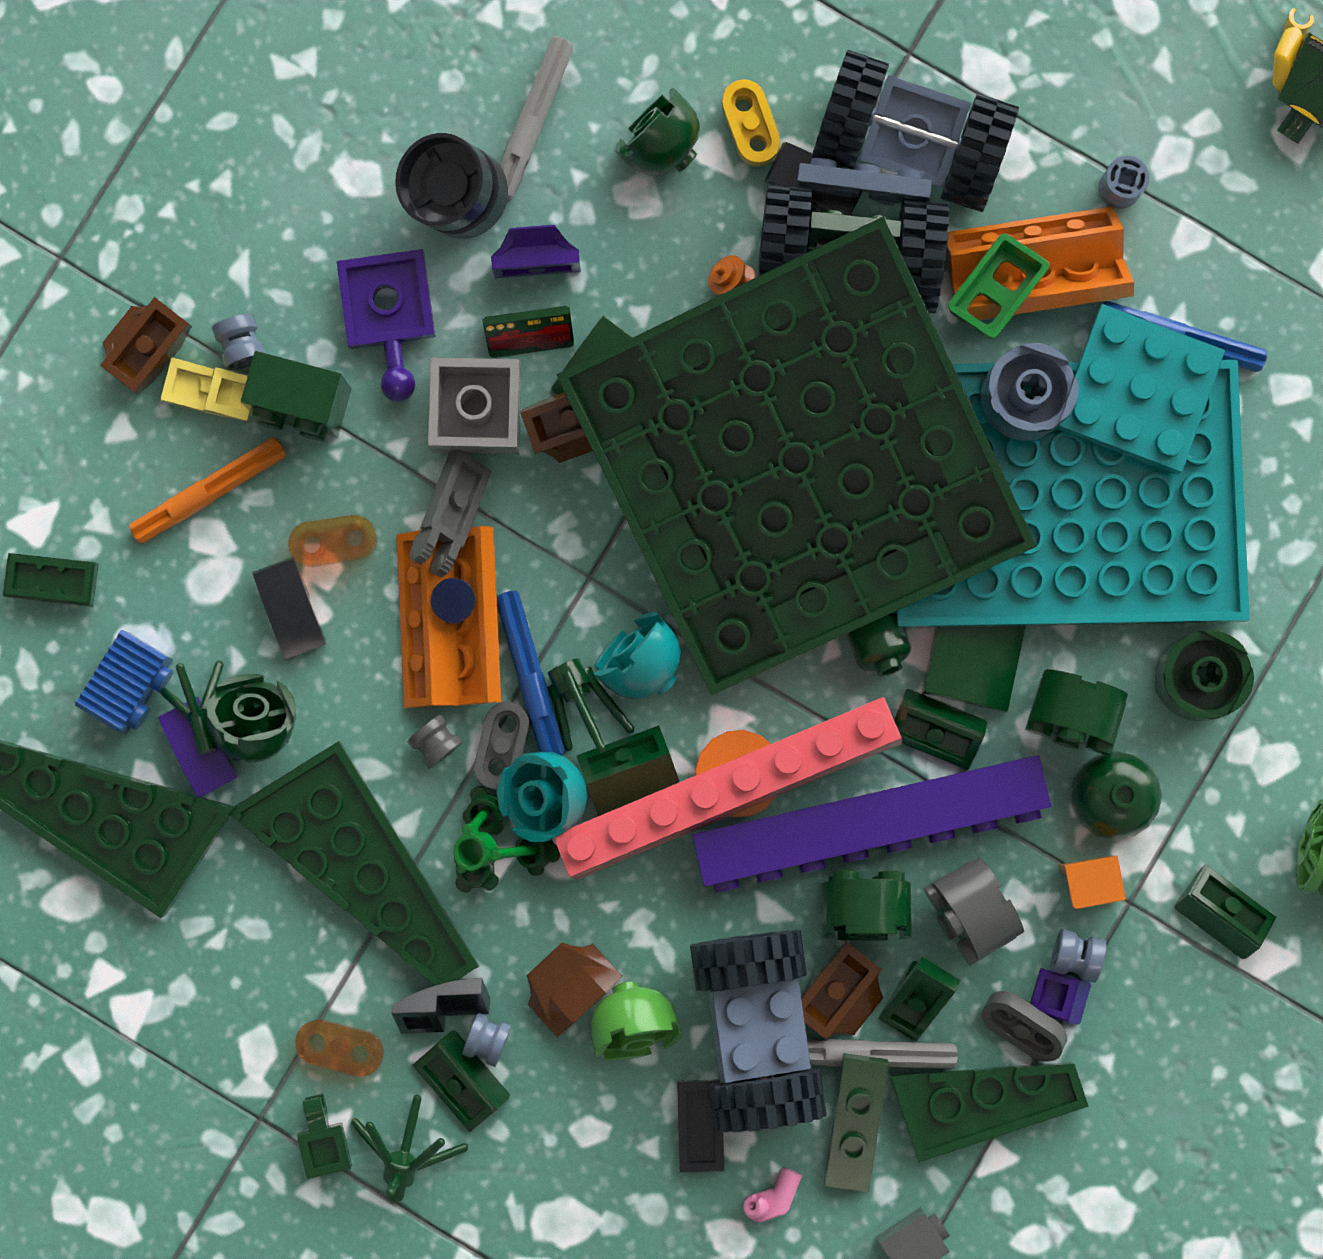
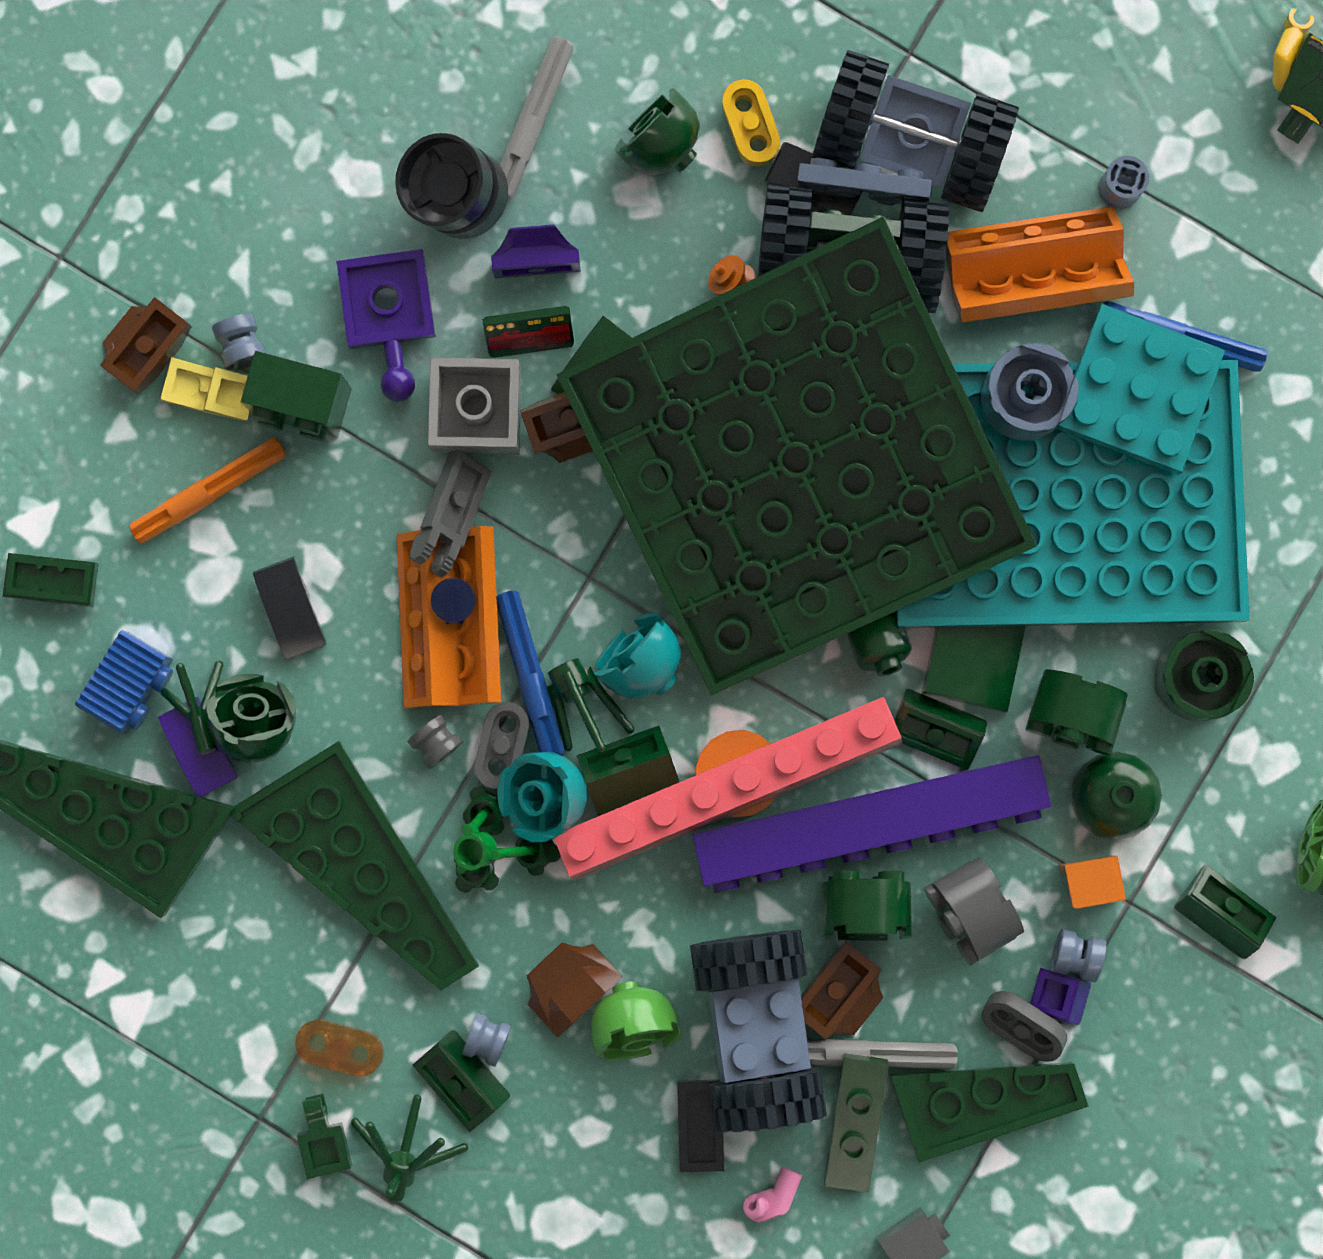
(333, 539): clear orange plate -> none
(428, 1008): black slope -> none
(919, 998): dark green slope -> none
(982, 283): green piece -> none

